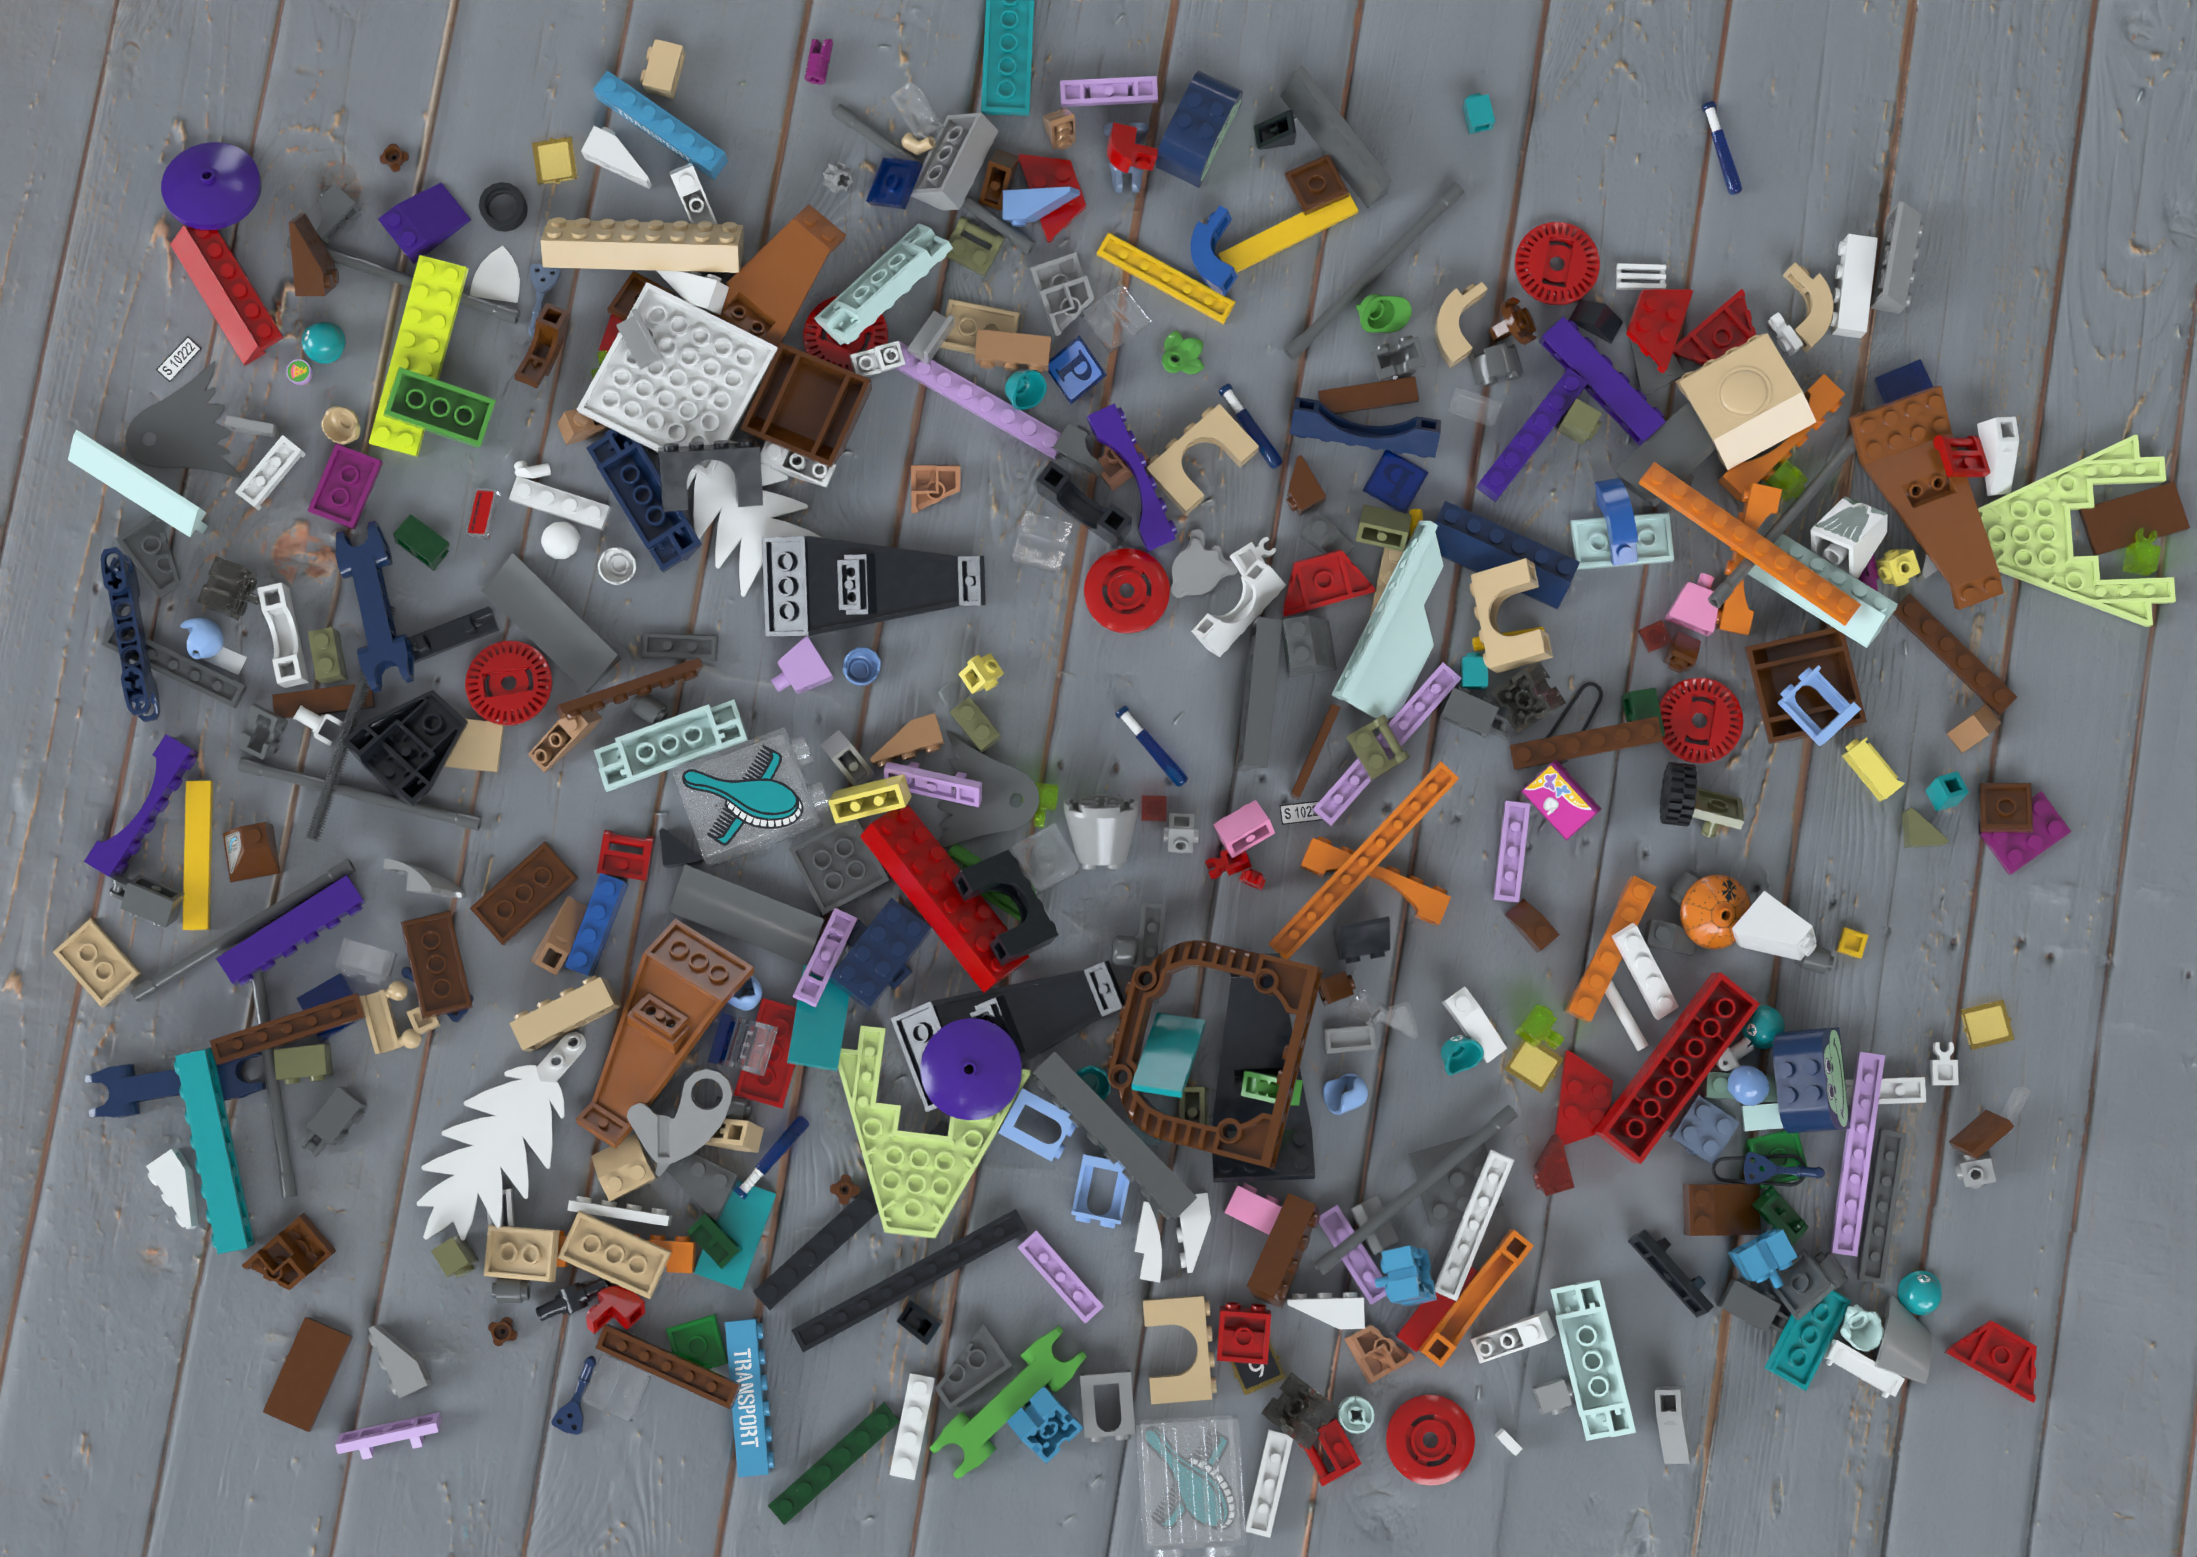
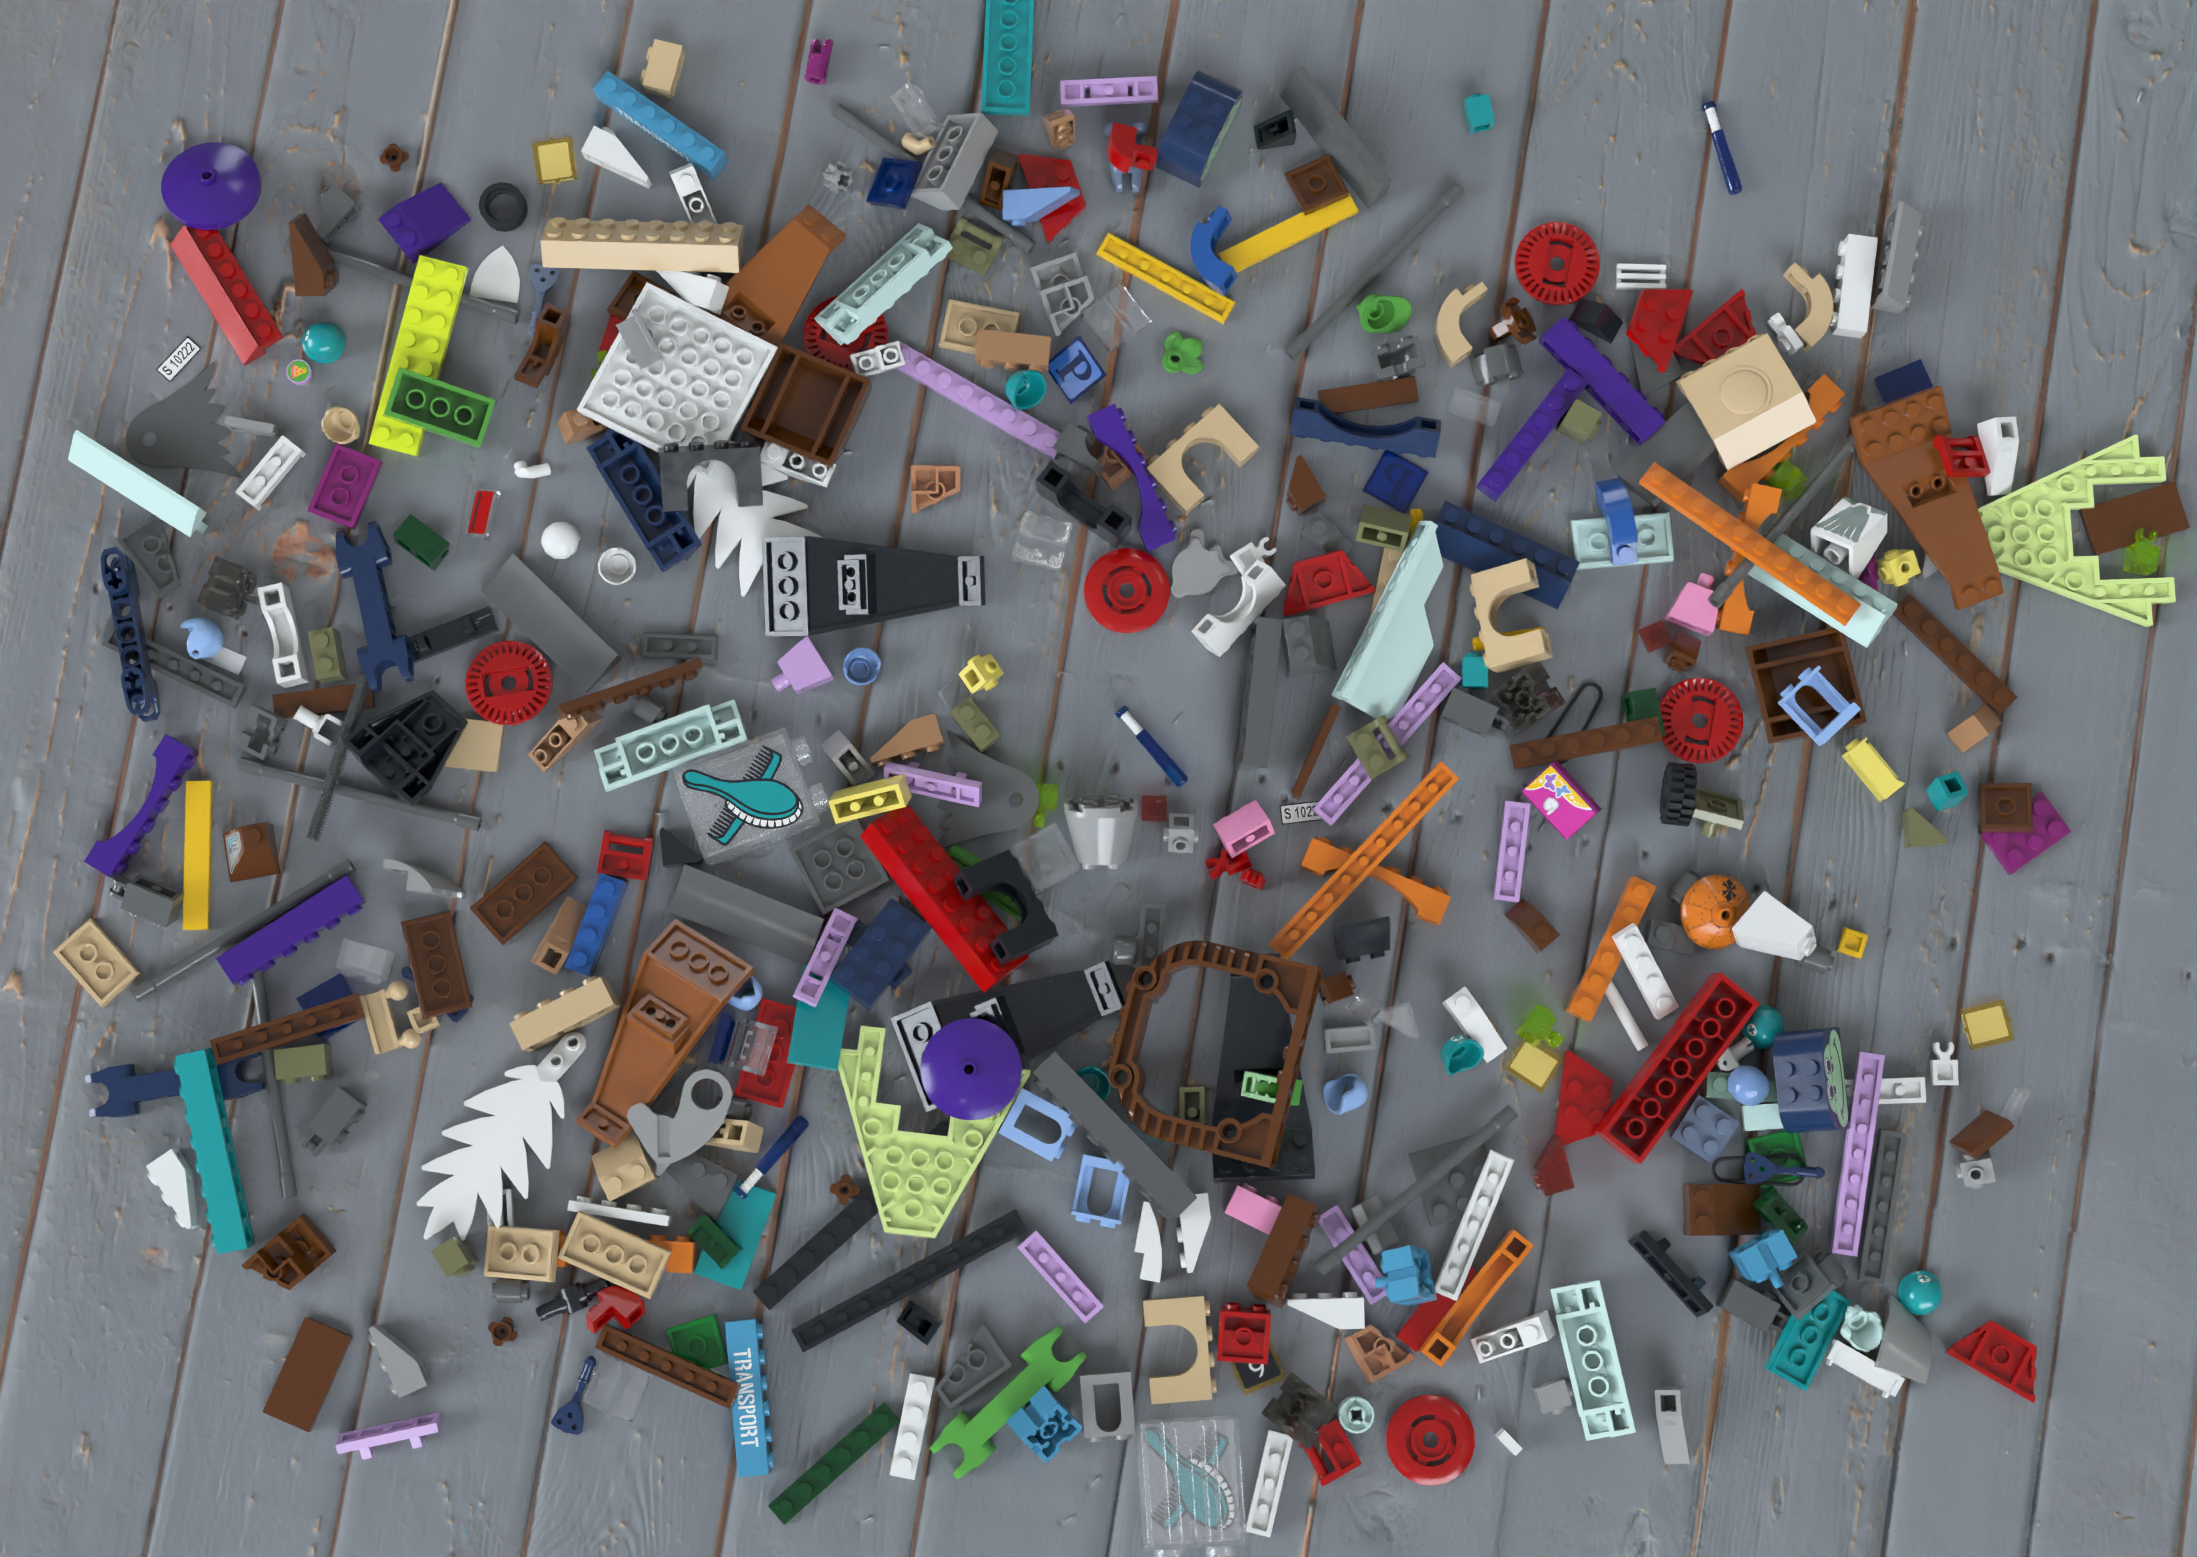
(559, 503): white plate -> none
(931, 336): light grey panel -> none
(1168, 1055): teal tile -> none
(1266, 449): clear blue piece -> none

